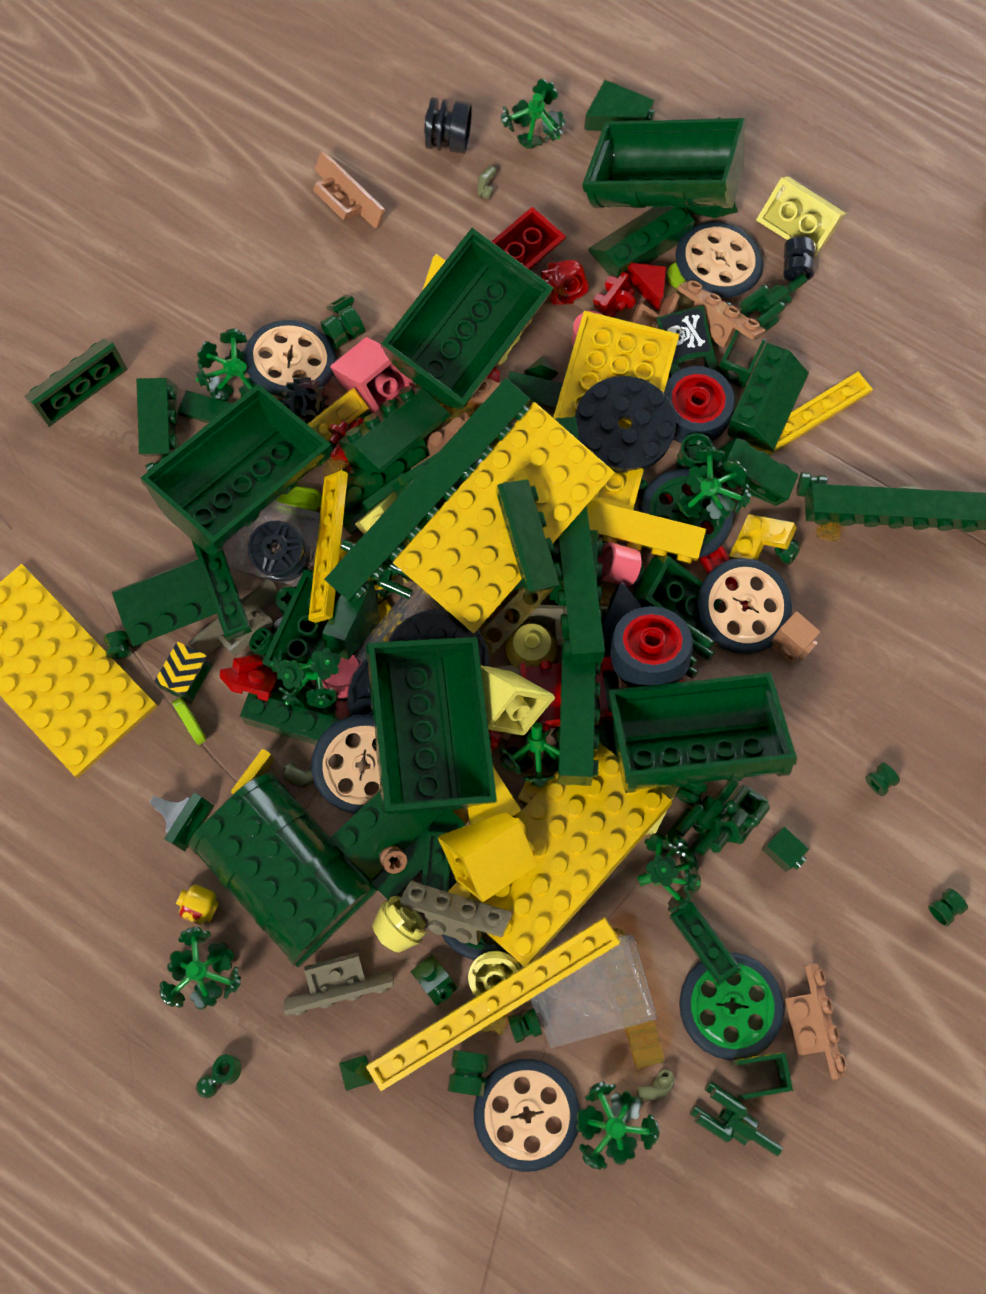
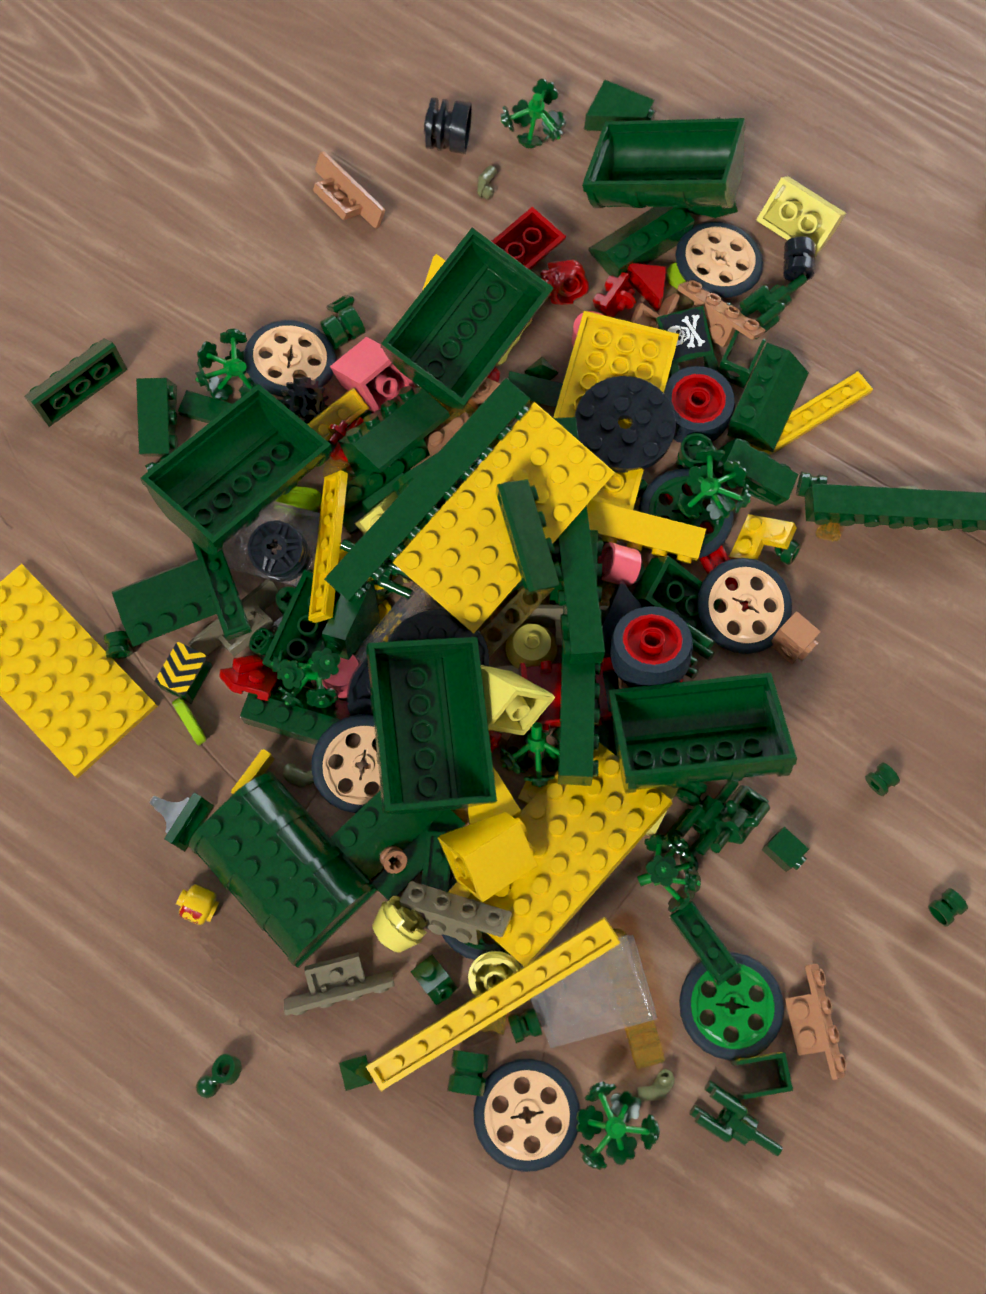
(188, 968): dark green plant -> none

